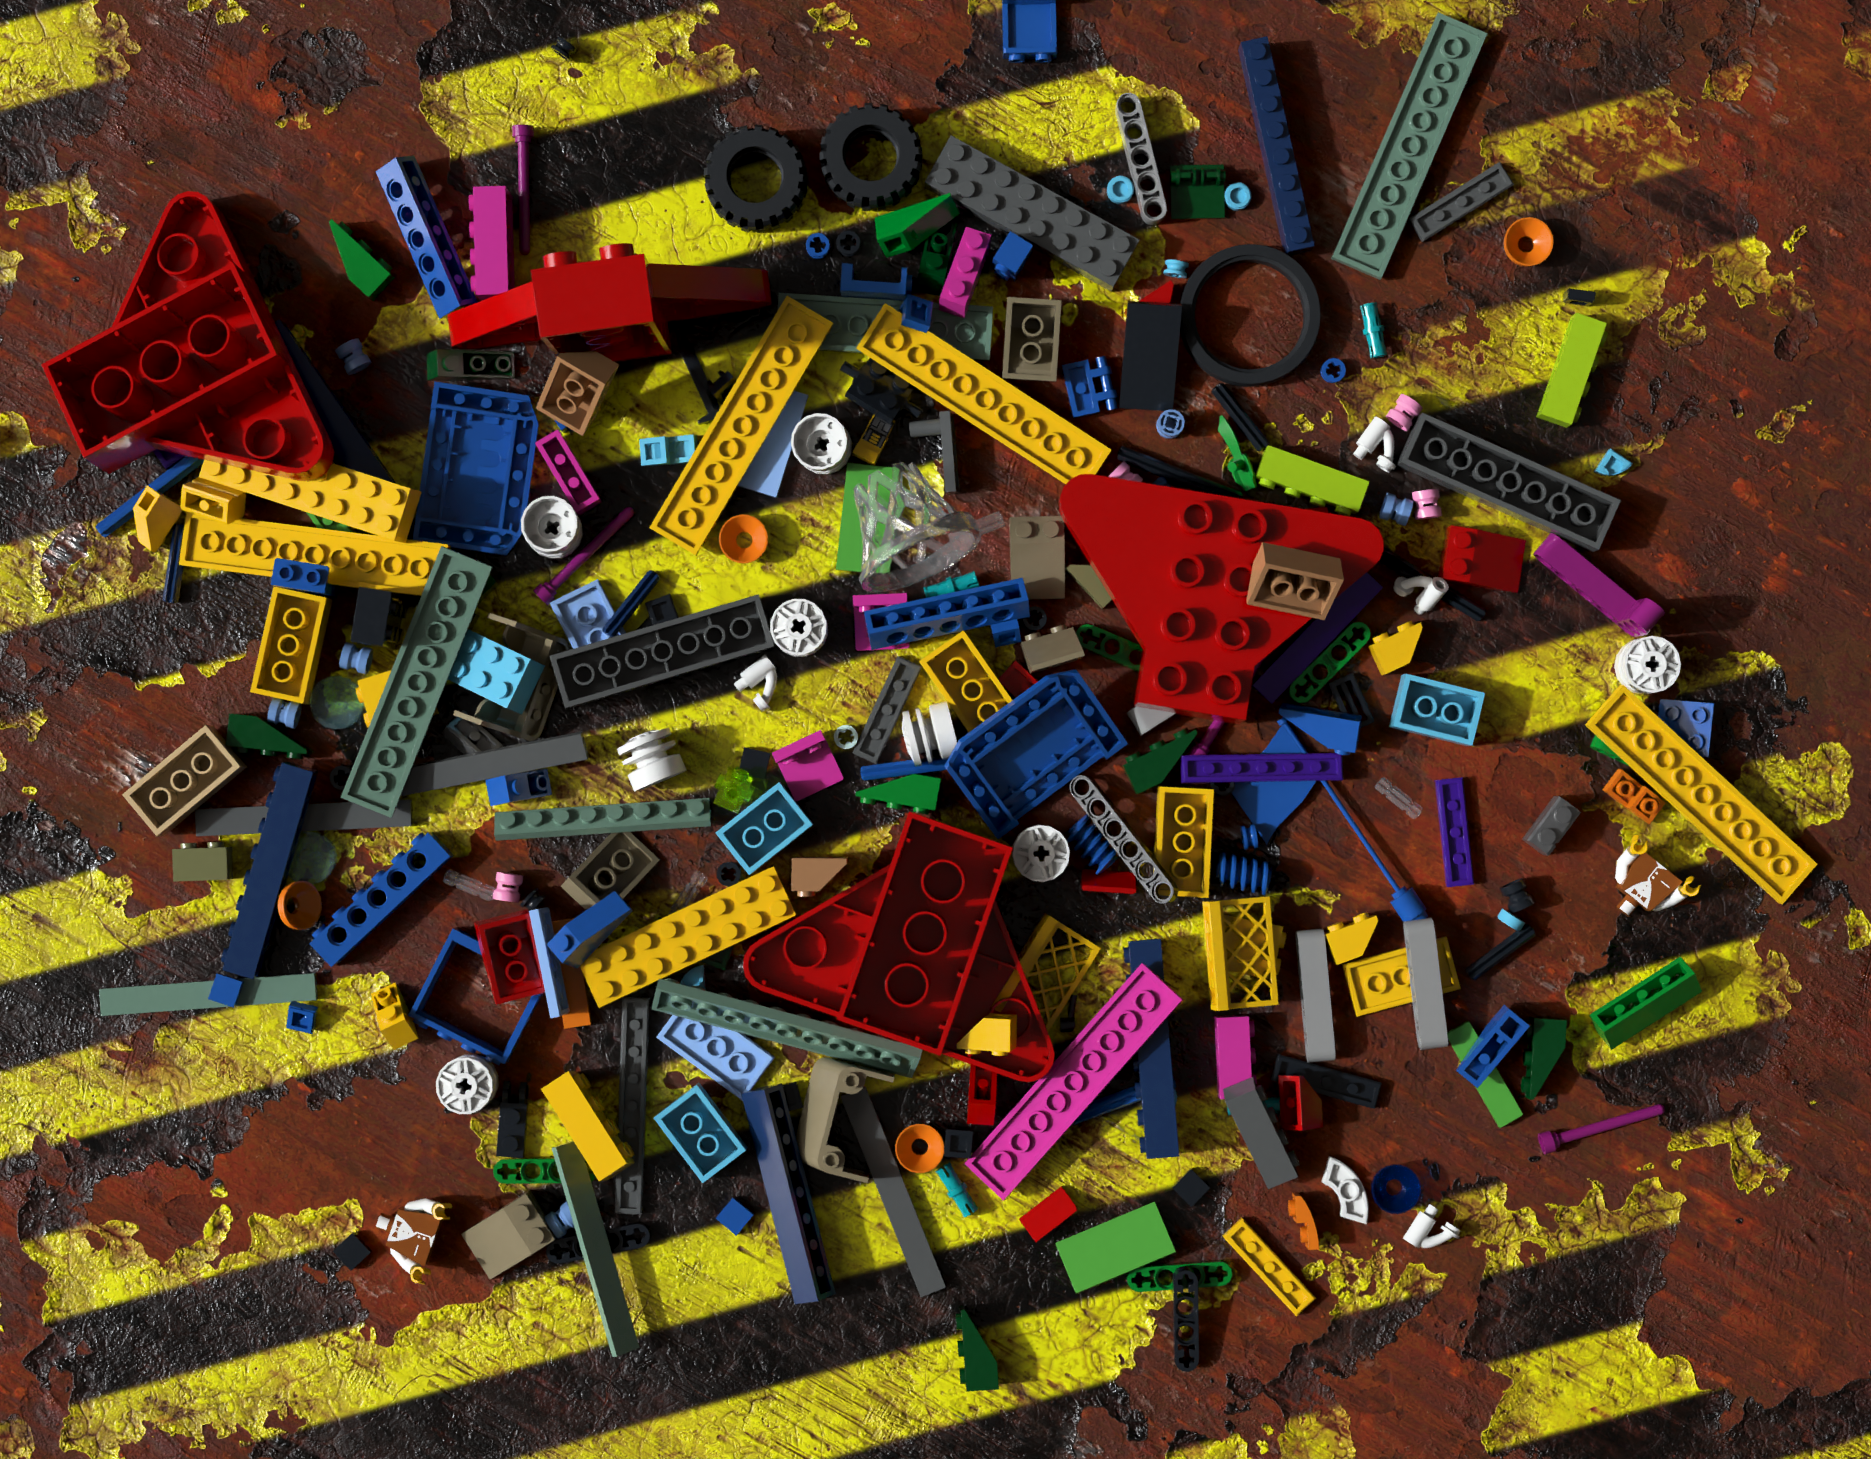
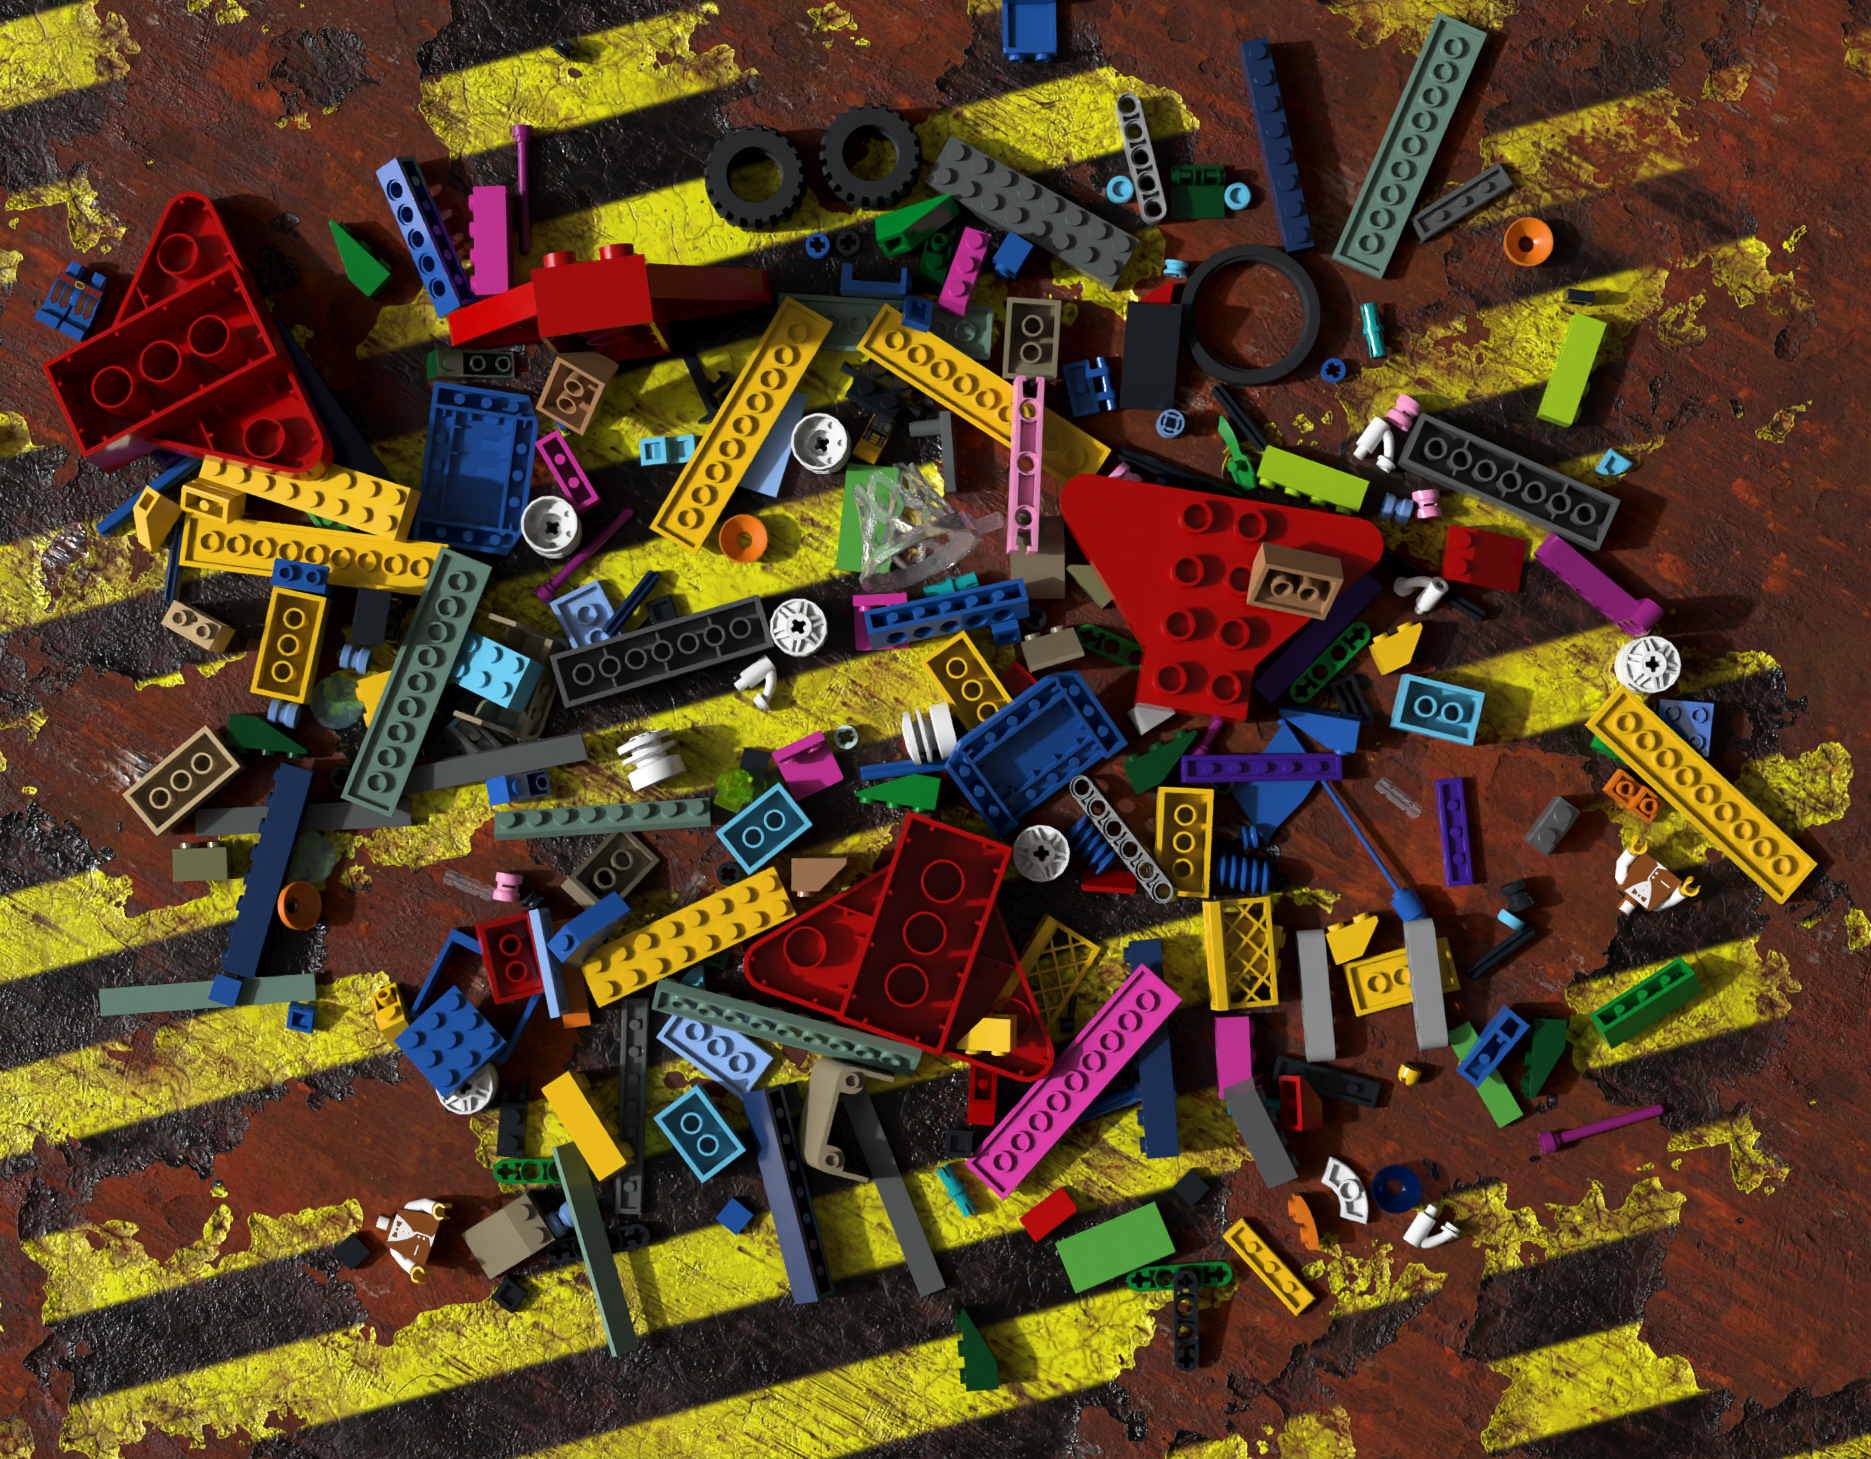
(74, 305): none -> blue hips
(198, 626): none -> tan window
(324, 937): blue brick -> none
(353, 356): medium blue wheel -> none
(450, 1042): none -> blue plate
(510, 1294): none -> black tile
(887, 710): dark grey tile -> none
(915, 1162): orange piece -> none
(1025, 445): none -> bright pink piece
(1409, 1074): none -> yellow hinge

